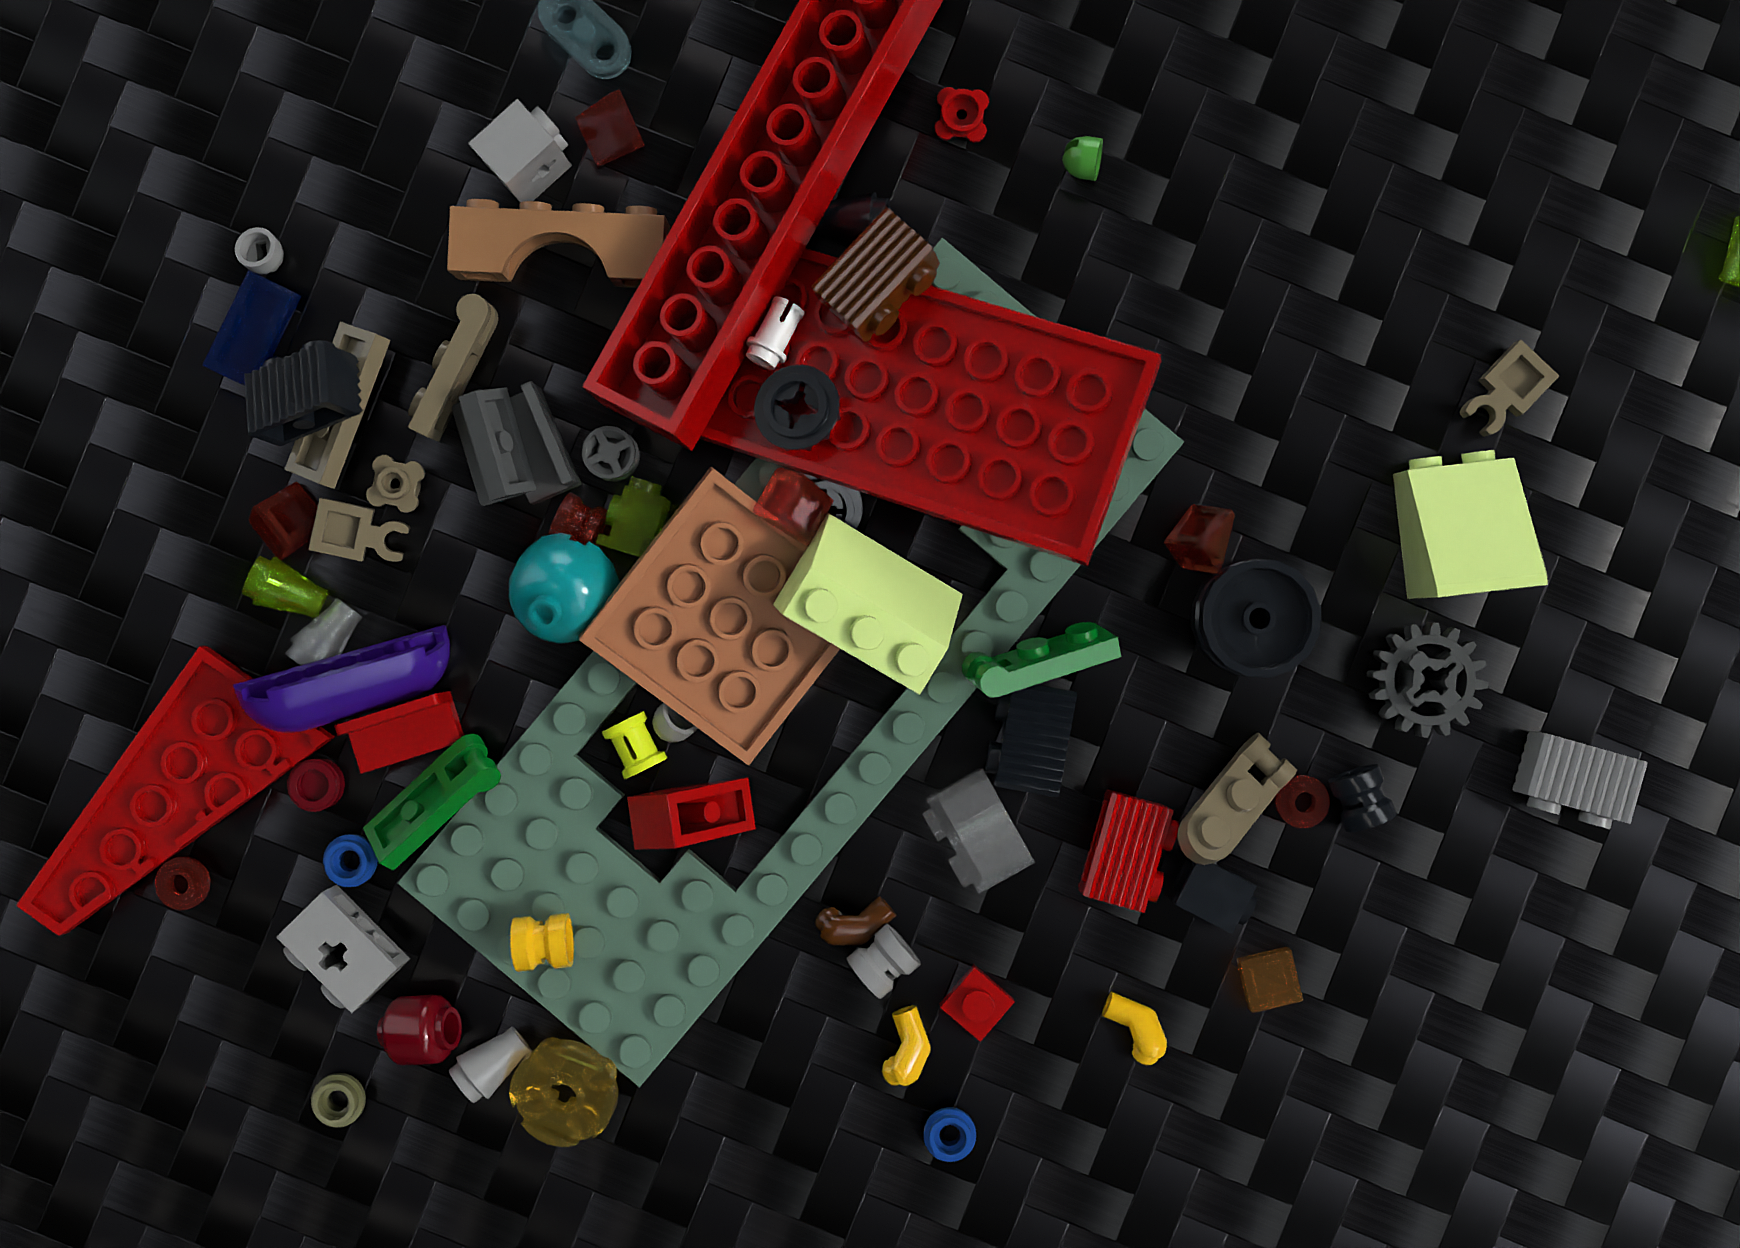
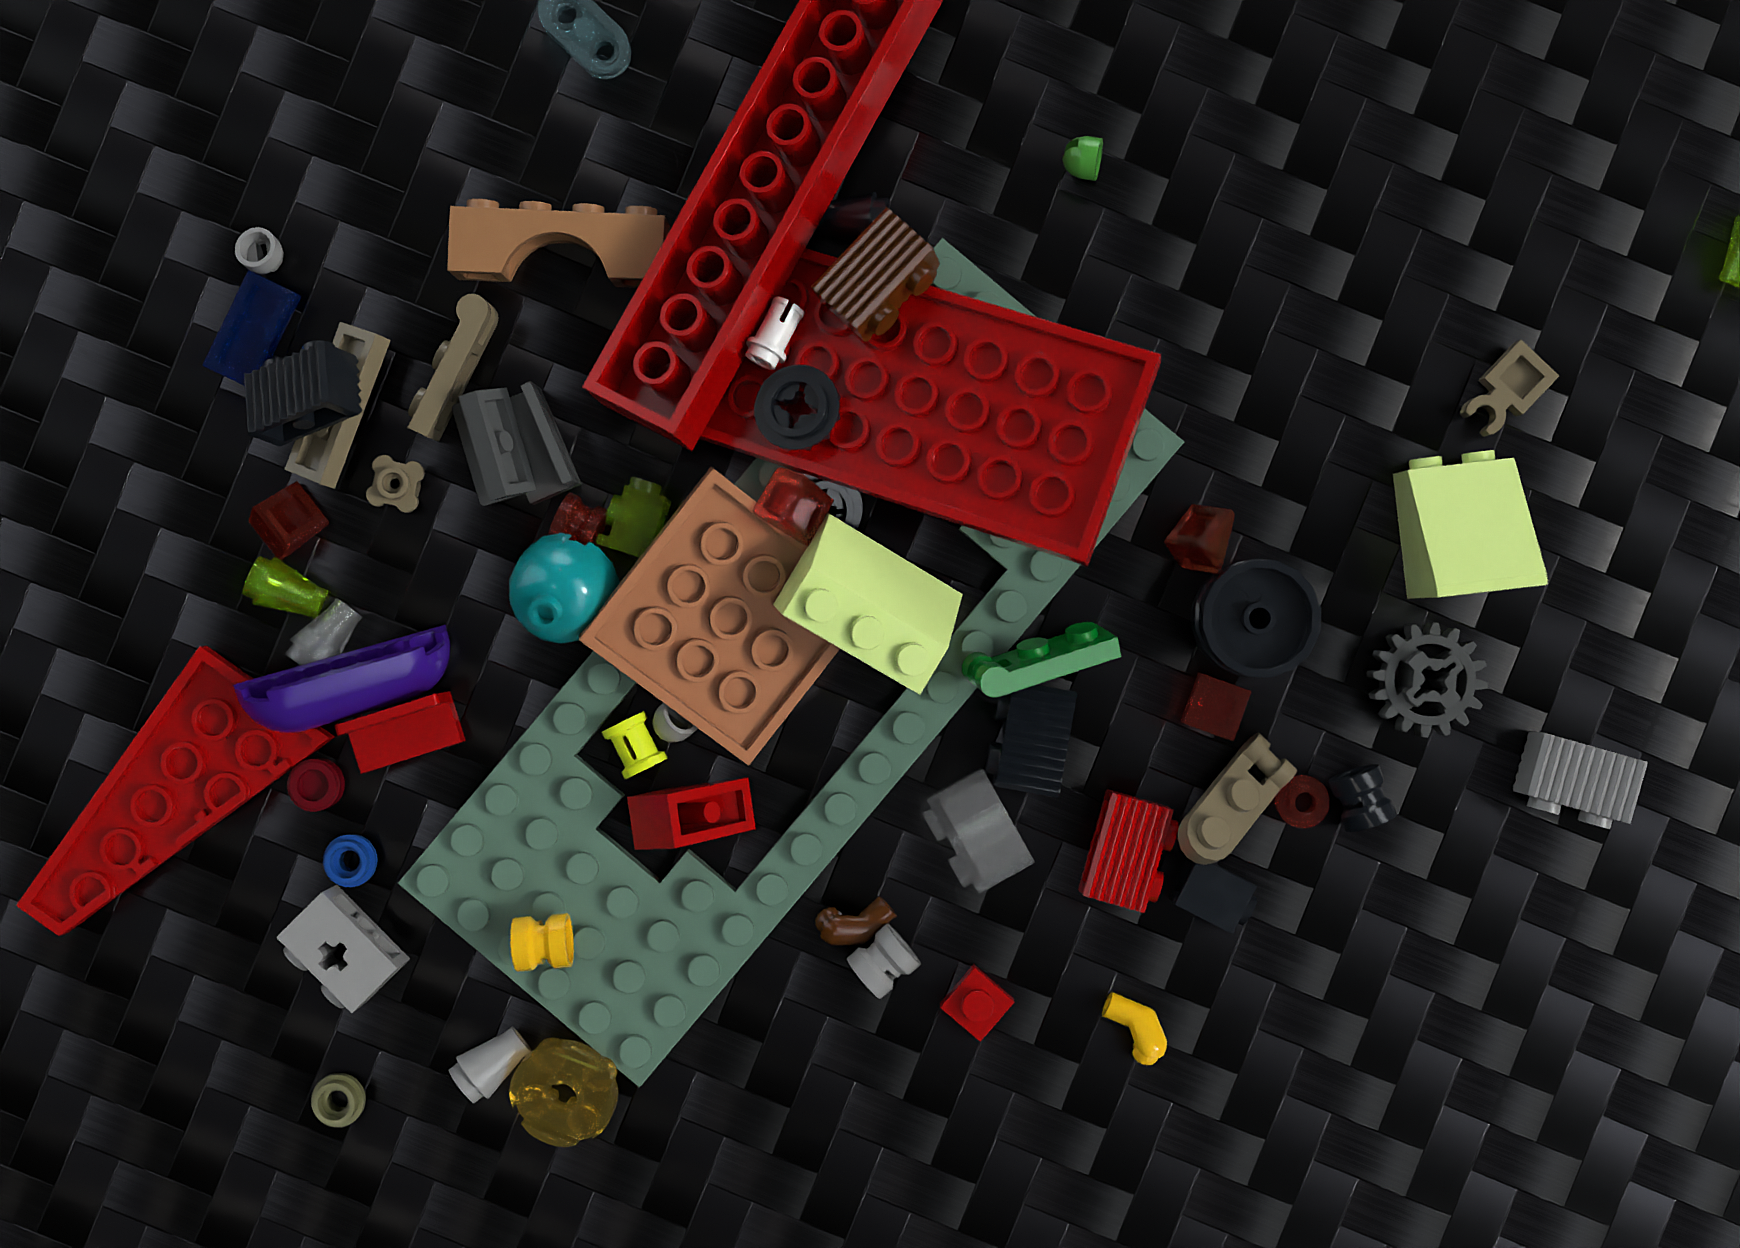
(197, 879): clear red plate -> none
(348, 530): dark tan plate -> none
(419, 1029): dark red head -> none
(431, 800): green plate -> none
(523, 150): light grey brick -> none
(605, 445): dark grey wheel -> none
(609, 129): clear red slope -> none
(913, 1052): yellow arm -> none
(949, 1150): blue plate -> none
(951, 103): red plate -> none
(1215, 706): none -> clear red plate
(1269, 979): clear orange tile -> none

